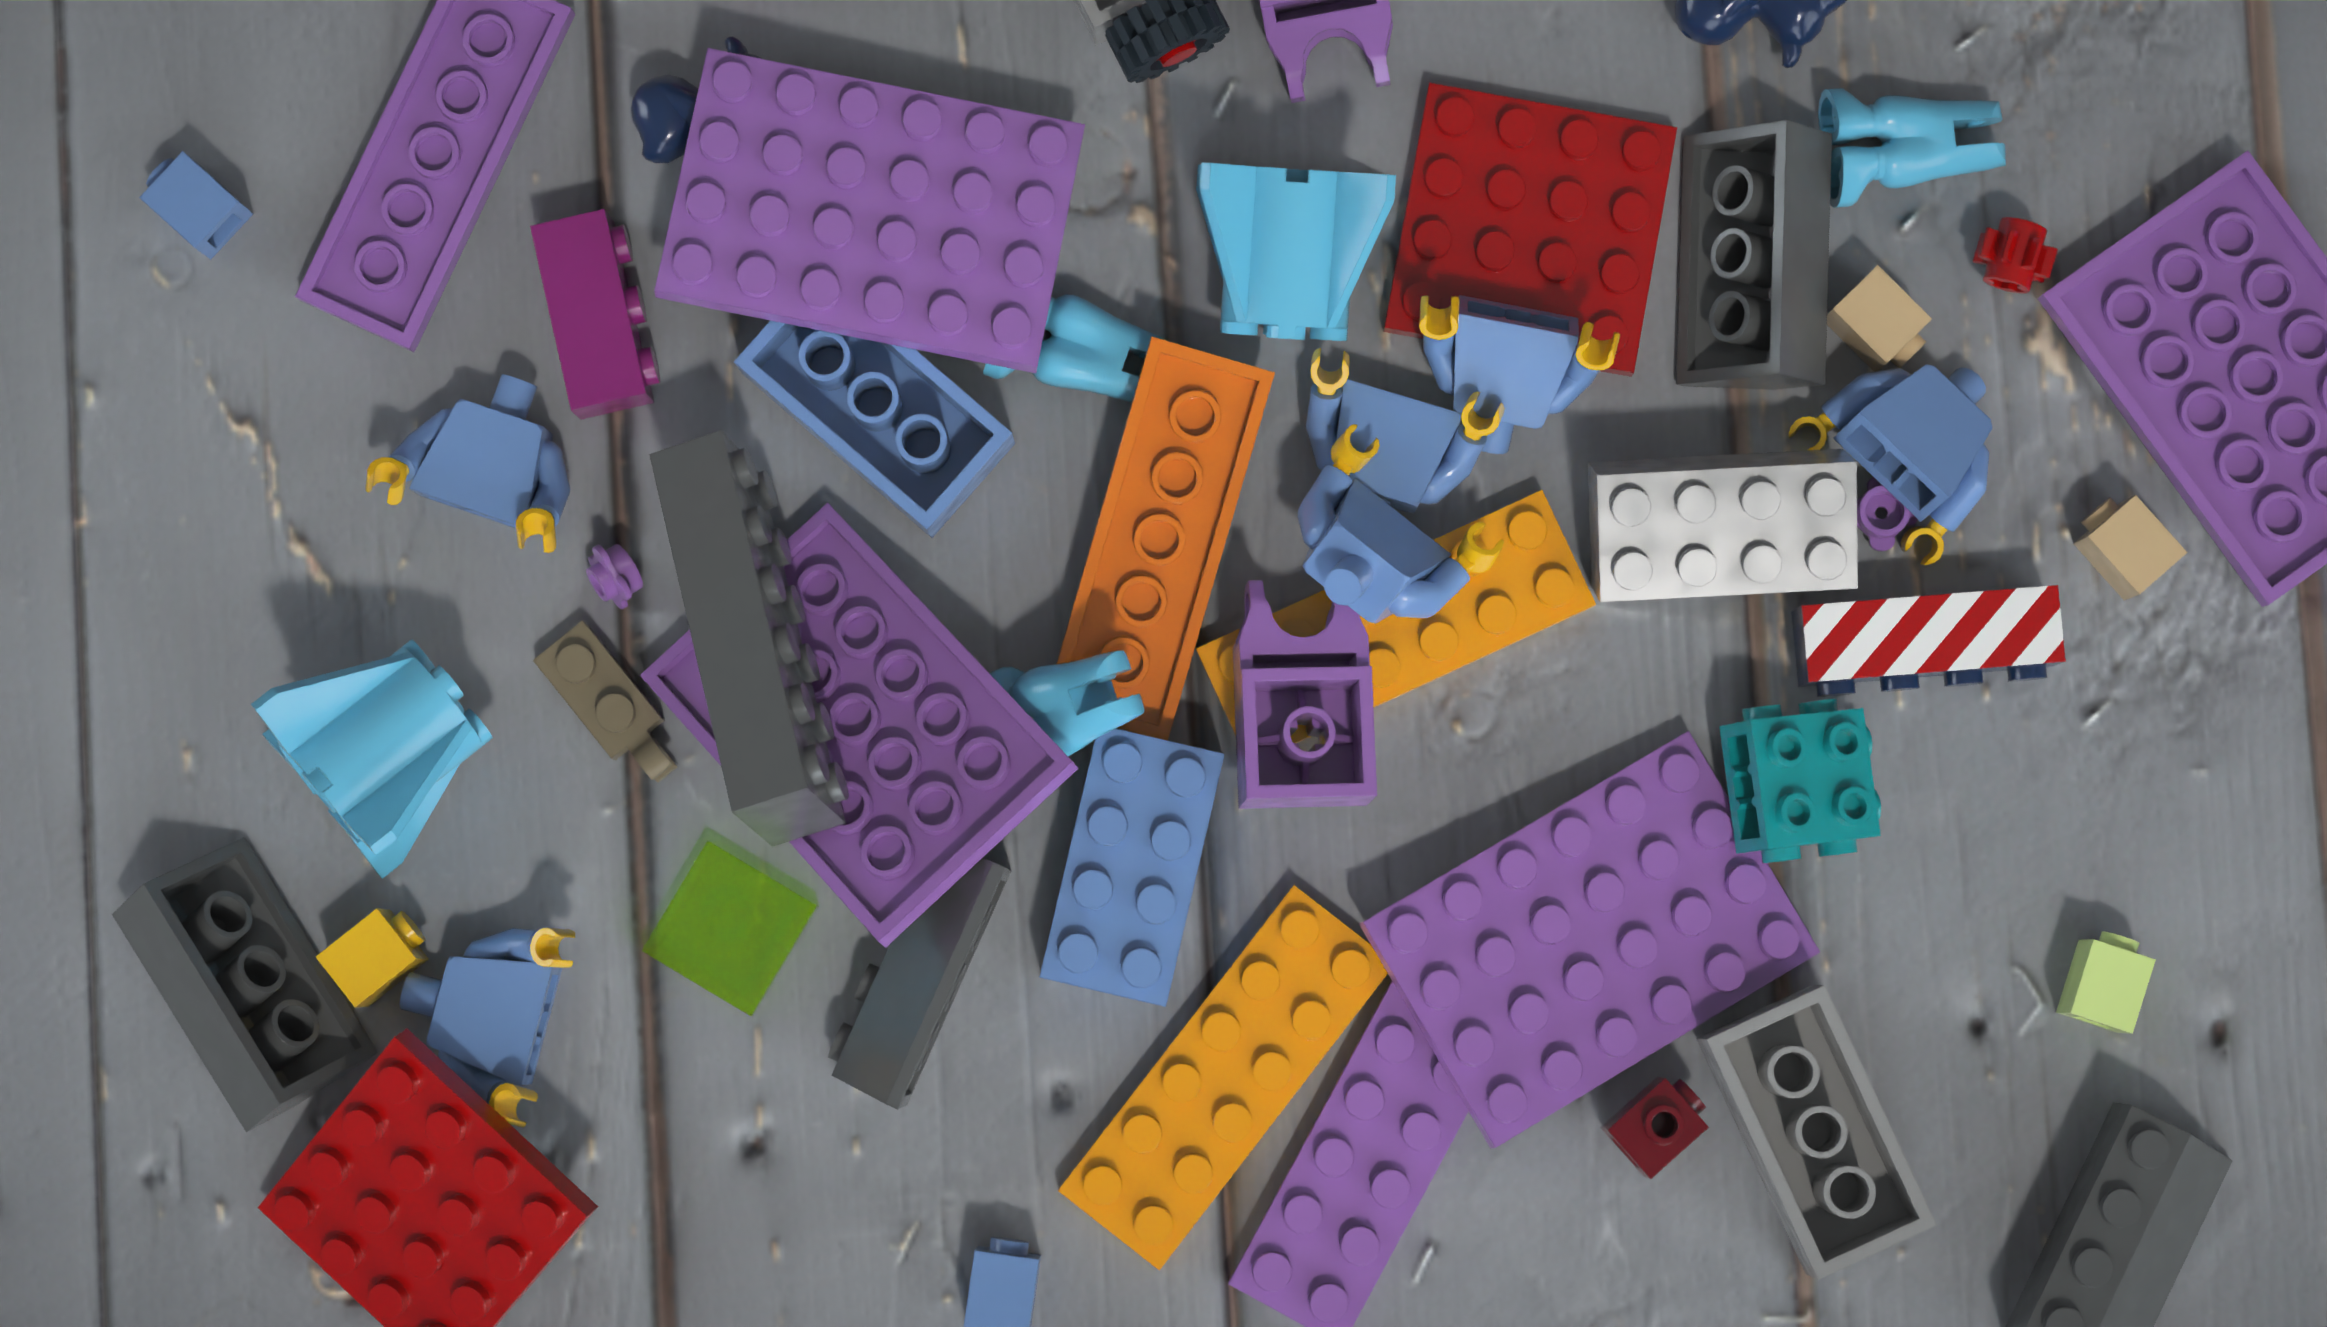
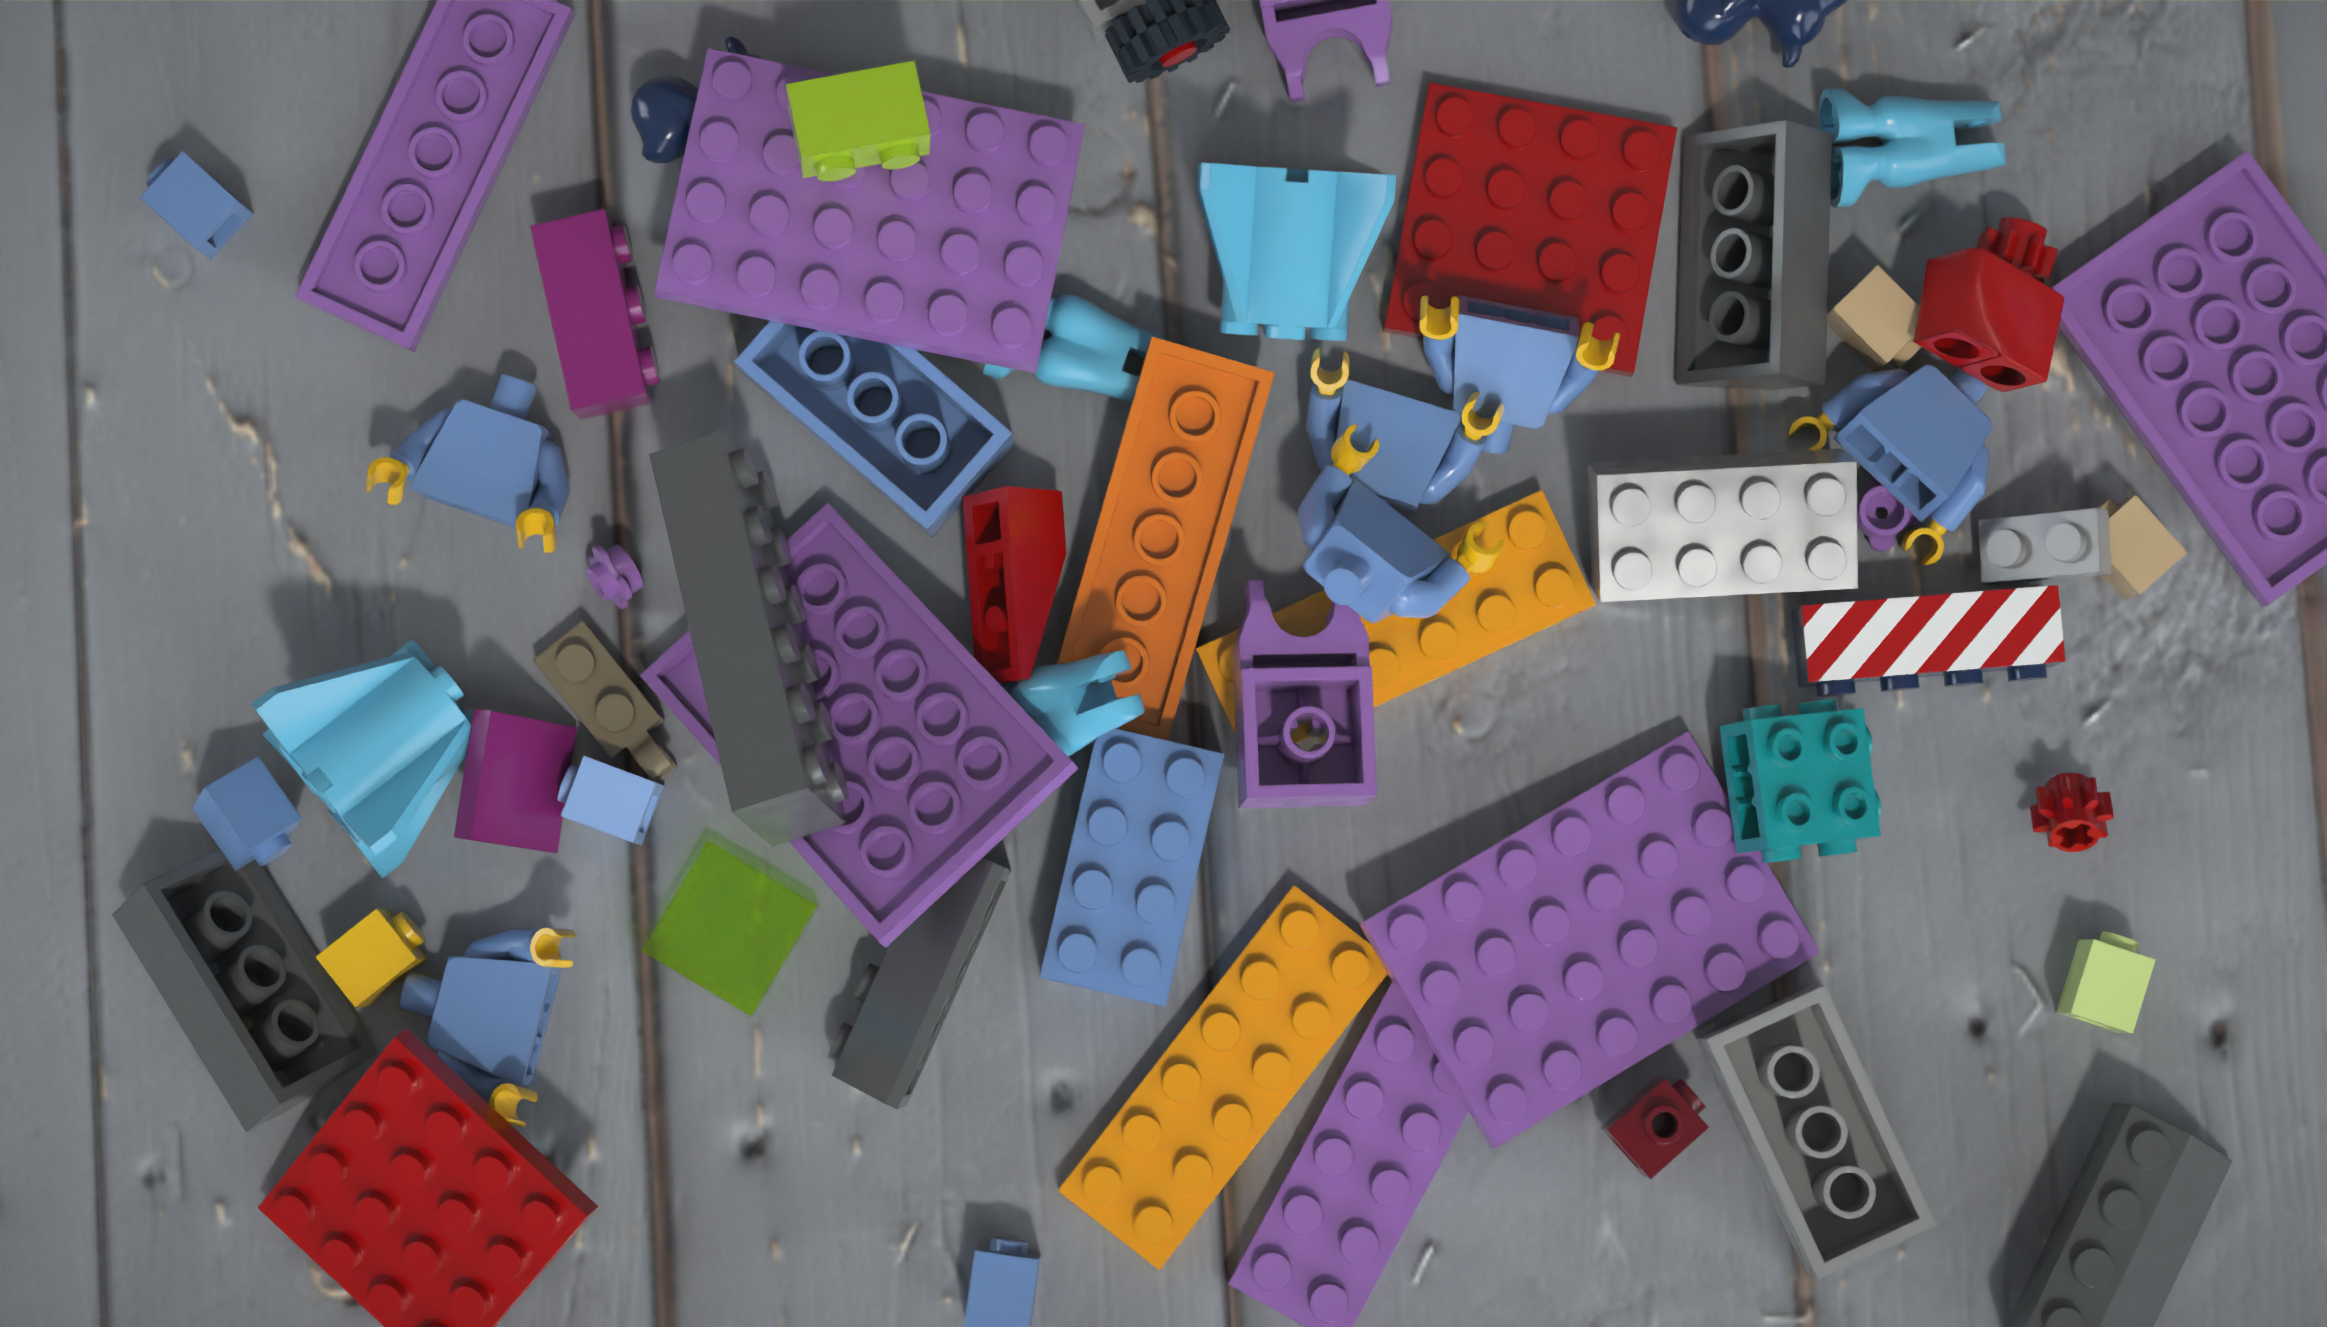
(248, 815): none -> medium blue brick
(514, 781): none -> magenta tile
(609, 799): none -> light blue brick
(859, 121): none -> lime brick
(1013, 574): none -> red slope
(1988, 319): none -> red piece
(2045, 546): none -> light grey plate
(2071, 812): none -> red gear

